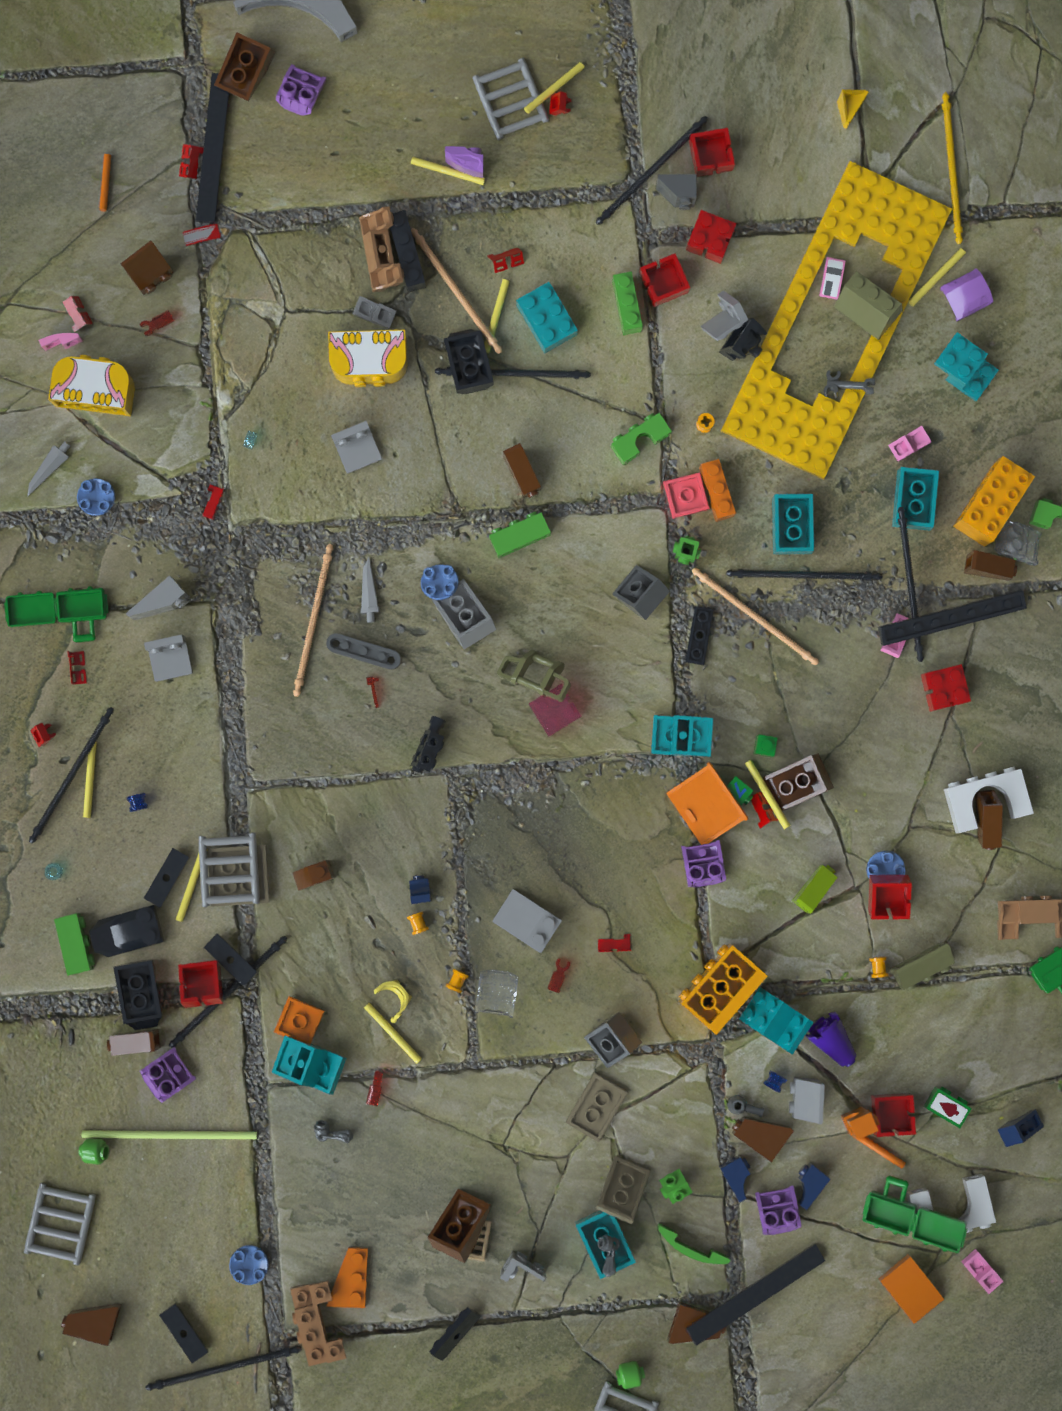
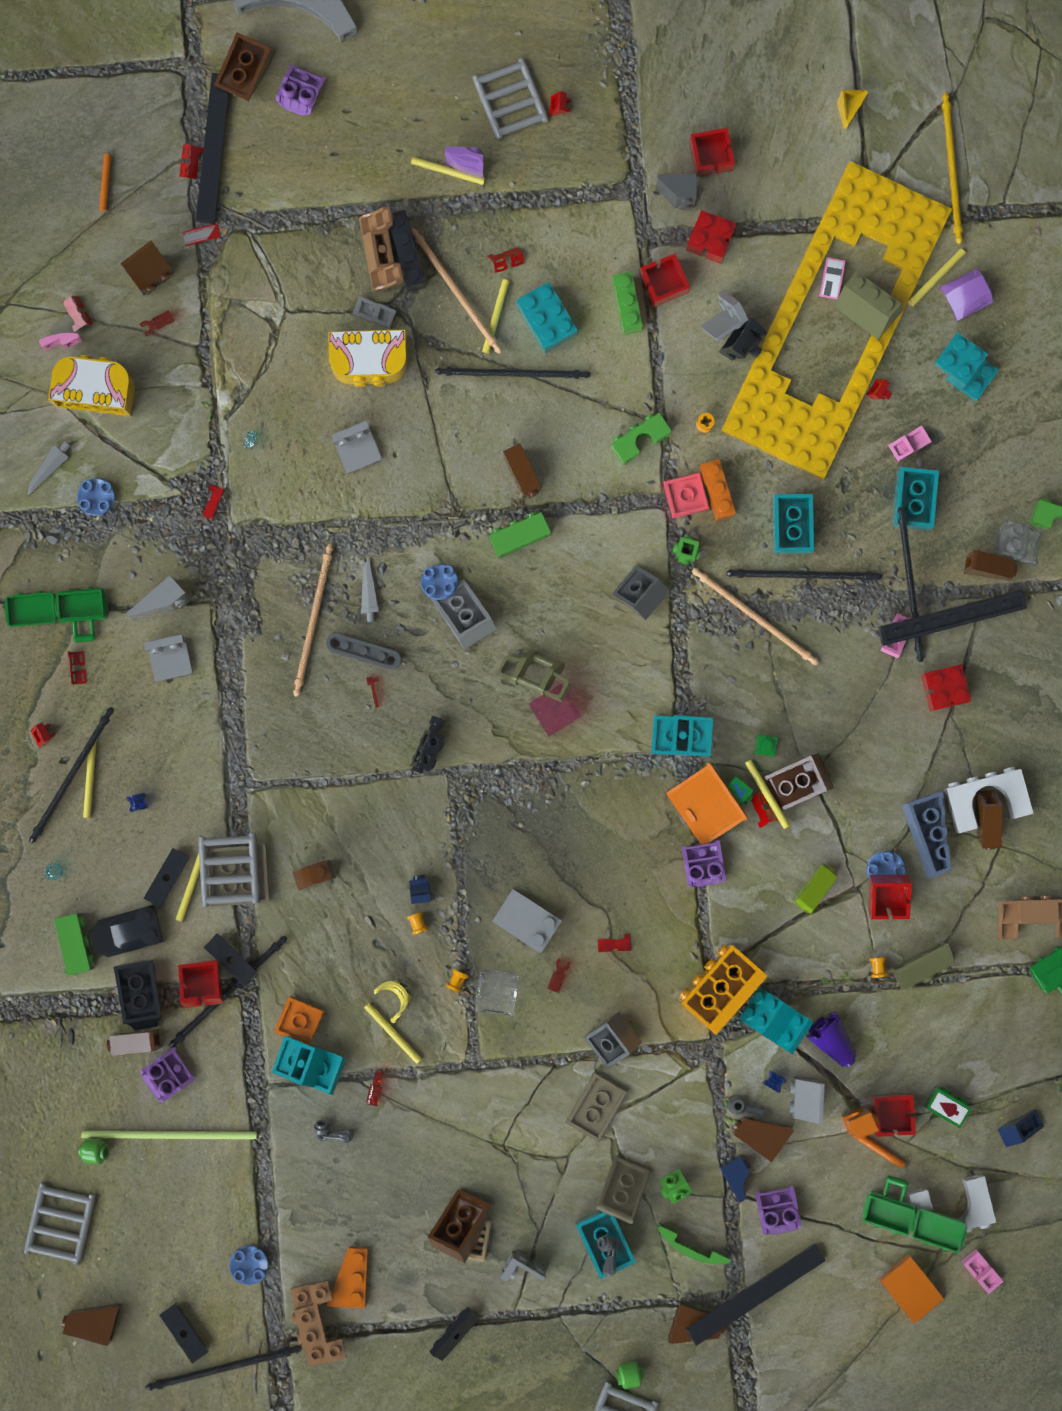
(468, 361): black slope -> none
(554, 87): light yellow bar -> none
(696, 127): black hose -> none
(698, 647): black tile -> none
(813, 1183): dark blue arch -> none
(835, 383): dark grey bar -> none
(879, 390): none -> red tile
(929, 832): none -> sand blue wedge
(994, 501): light orange brick -> none

